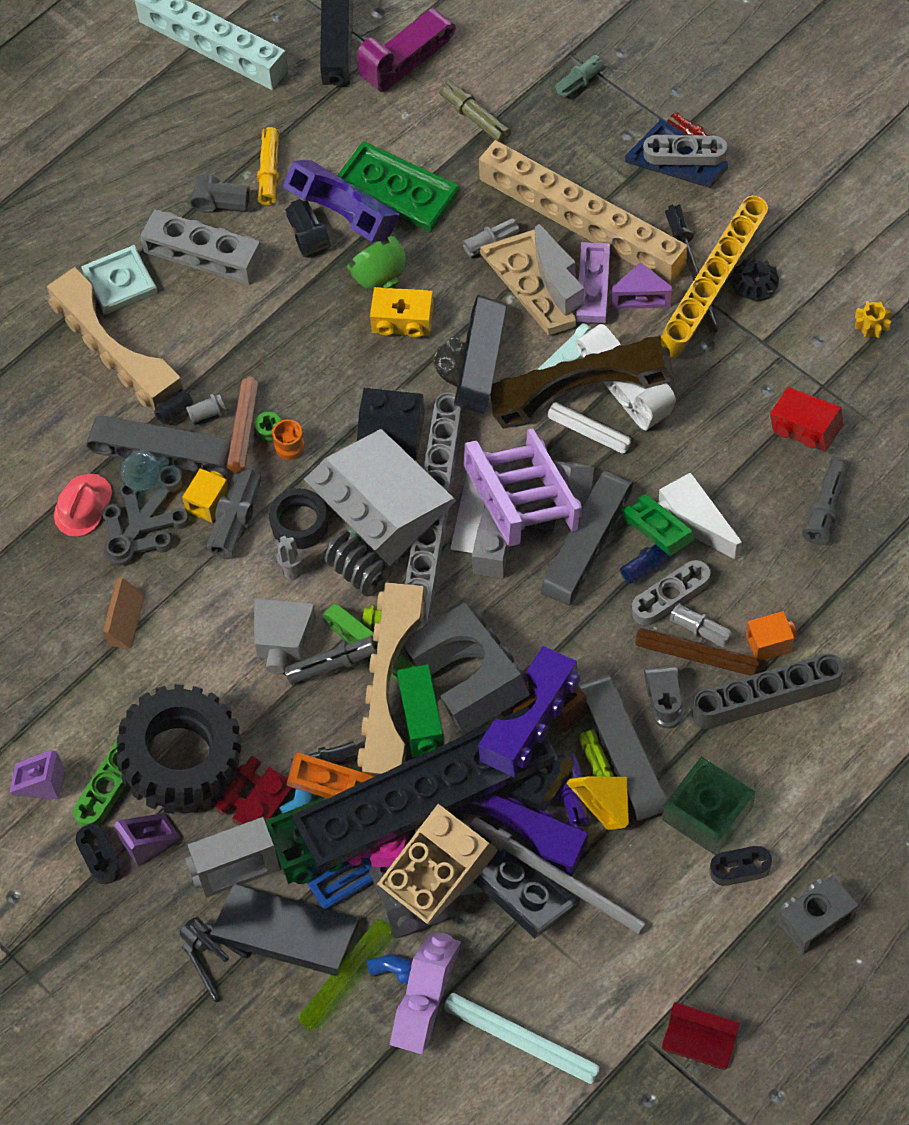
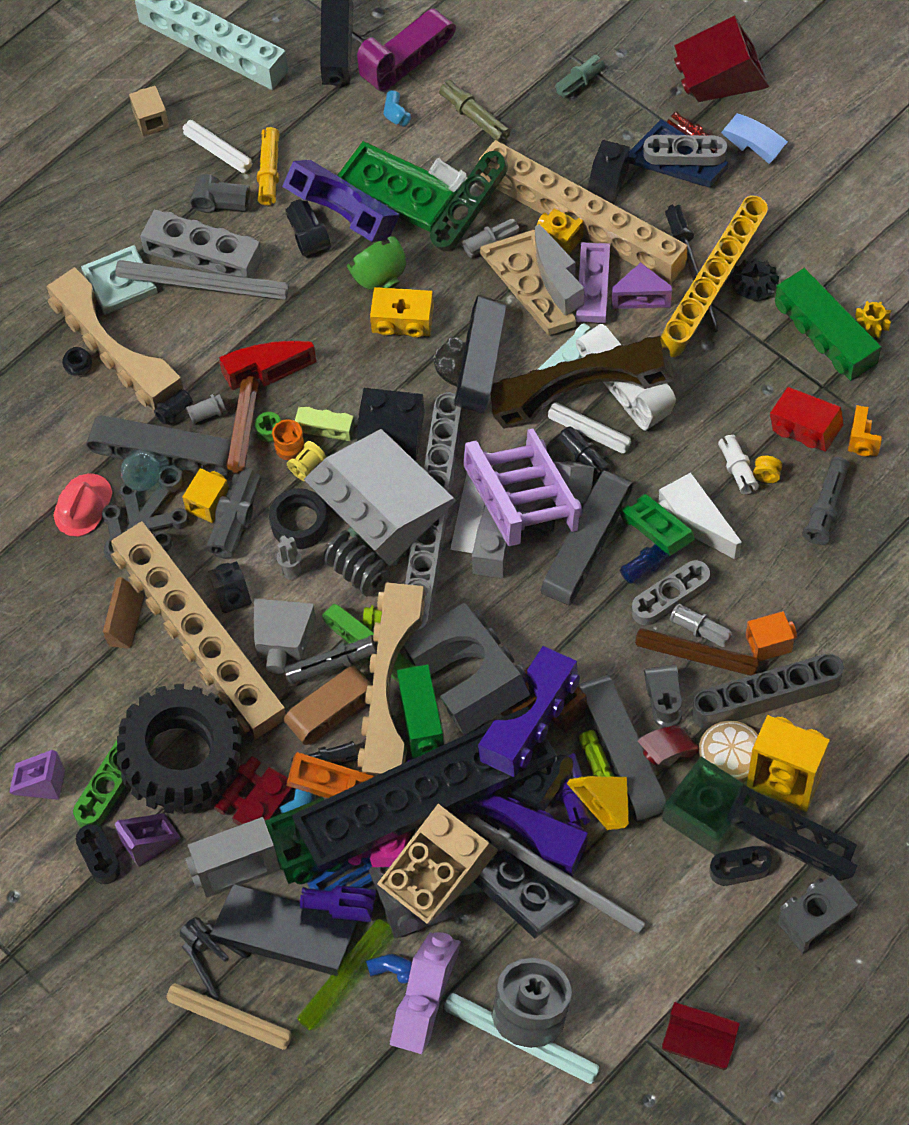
(74, 355): none -> black plate
(139, 544): none -> tan brick
(149, 110): none -> tan brick
(201, 279): none -> light grey axle
(217, 146): none -> white axle
(229, 1016): none -> tan axle
(230, 587): none -> black bracket
(267, 361): none -> red slope
(306, 460): none -> light yellow bush
(325, 423): none -> yellowish green piece
(328, 705): none -> medium nougat beam
(341, 902): none -> dark purple arm
(395, 112): none -> dark azure arm
(452, 177): none -> white pin
(473, 203): none -> dark green beam
(531, 1002): none -> dark grey wheel
(562, 229): none -> yellow brick
(583, 451): none -> black axle
(609, 170): none -> black slope
(667, 745): none -> dark red slope
(720, 62): none -> dark red slope
(729, 747): none -> dish
(738, 464): none -> white pin
(761, 139): none -> light blue slope
(767, 469): none -> yellow bush
(787, 762): none -> yellow brick
(788, 838): none -> black fence
(827, 324): none -> green brick
(861, 440): none -> light orange bracket

